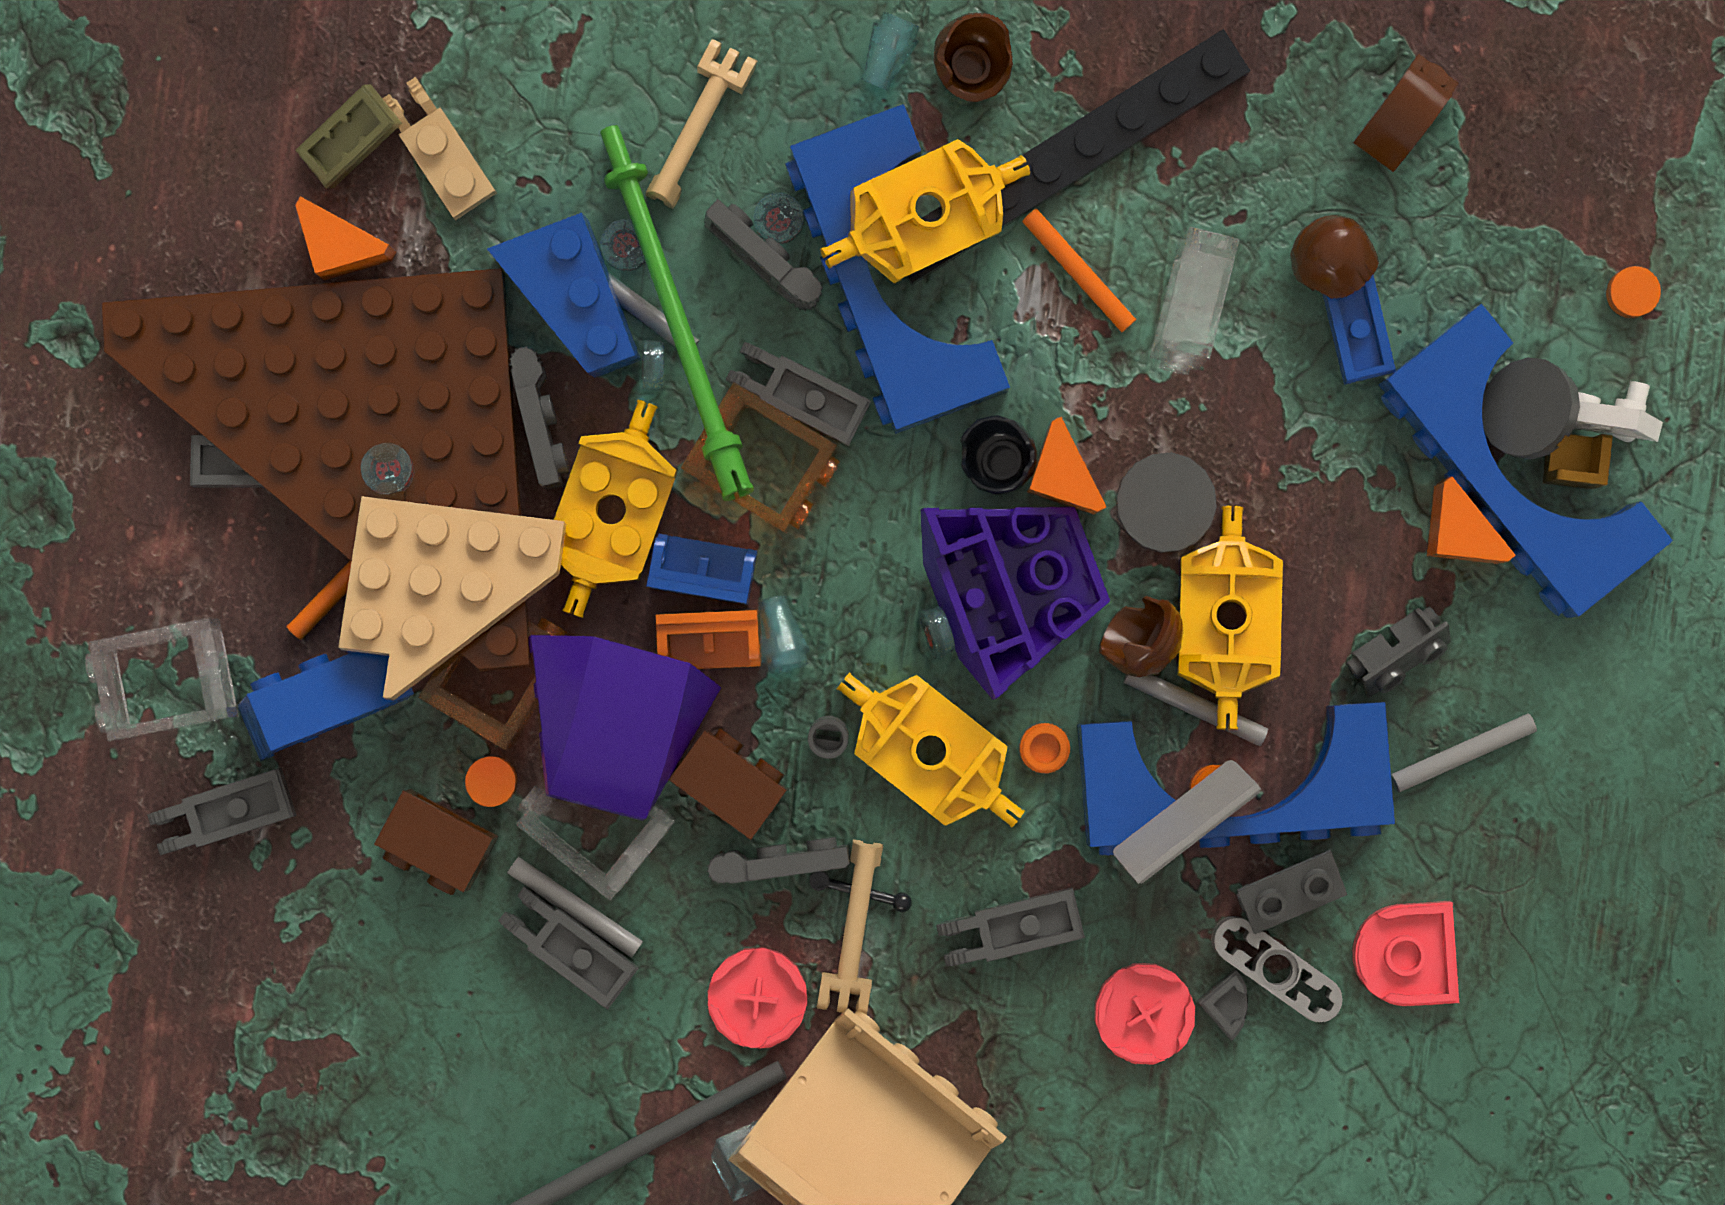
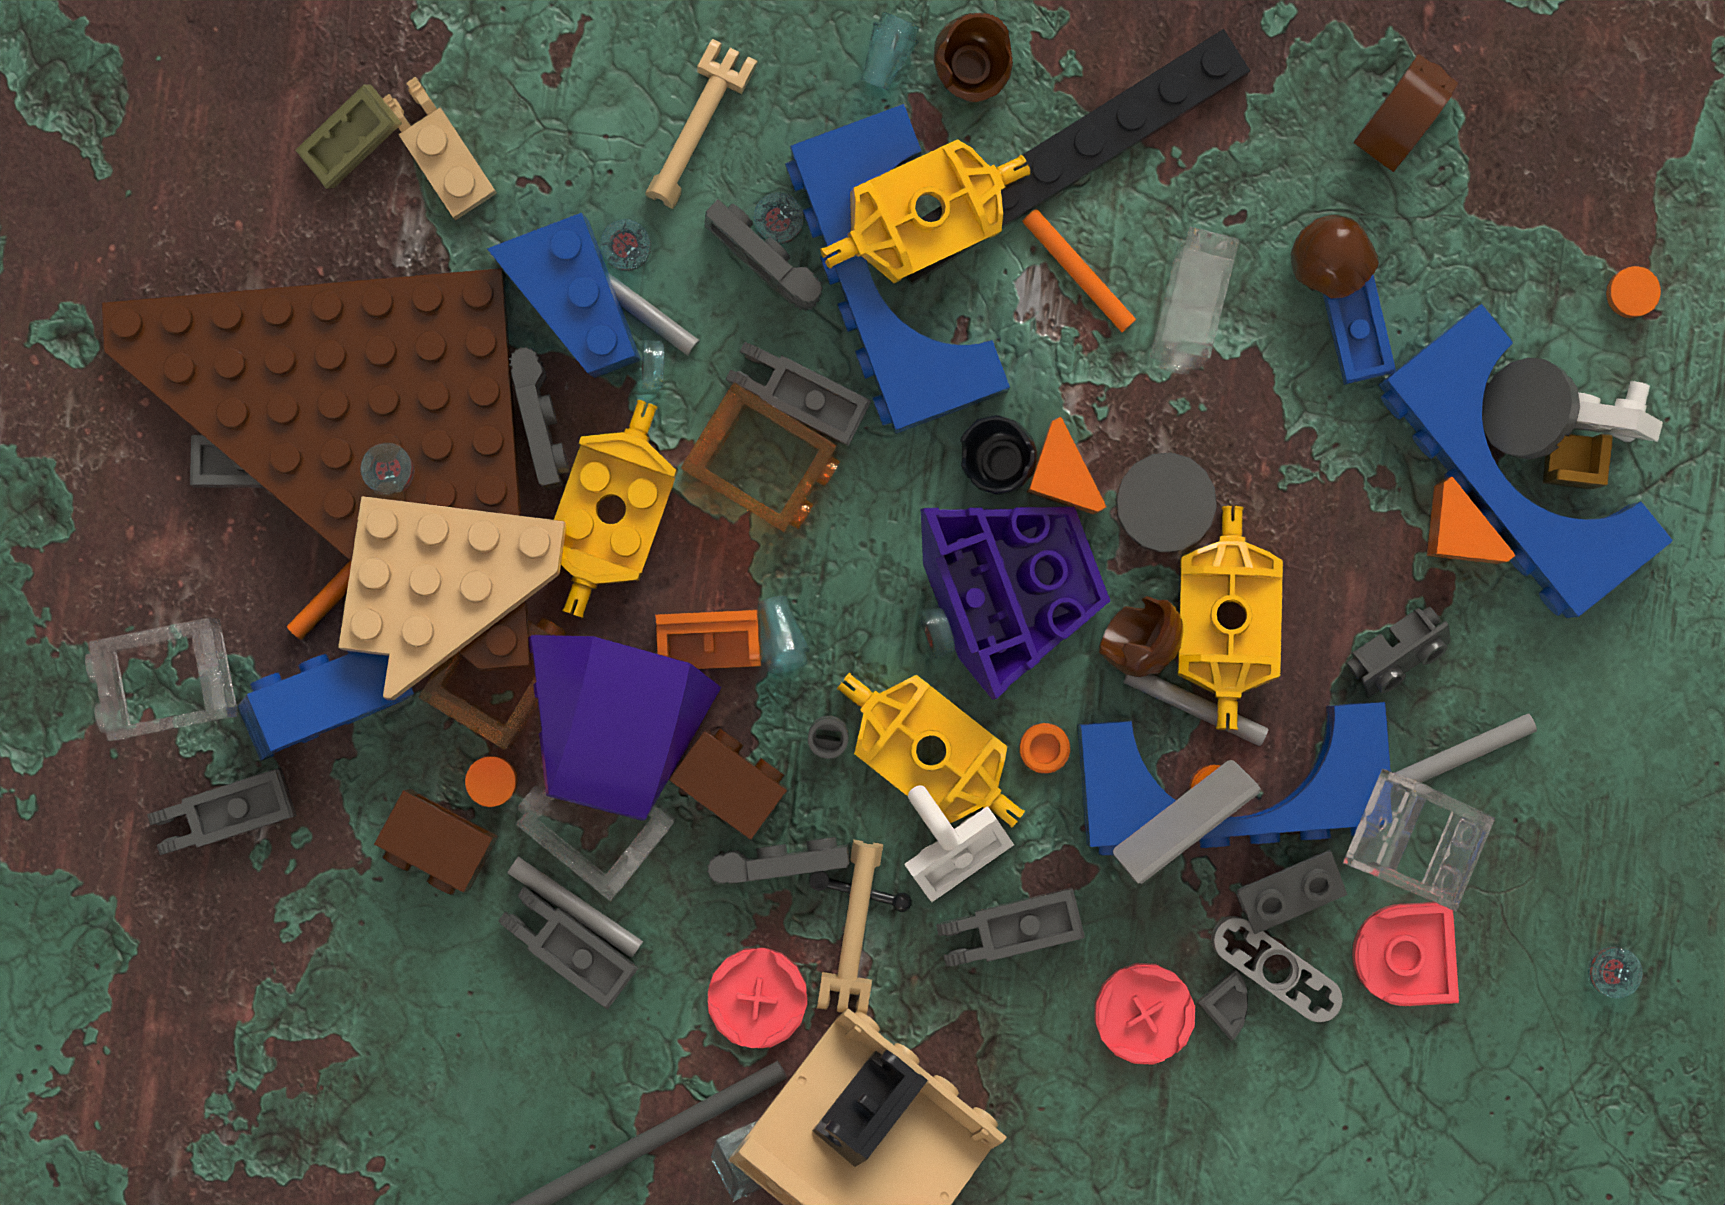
(337, 245): orange slope -> none
(702, 569): blue hinge -> none
(720, 444): bright green bar -> none
(869, 1106): none -> black hinge
(957, 850): none -> white plate
(1381, 849): none -> clear window
(1615, 972): none -> clear light blue tile

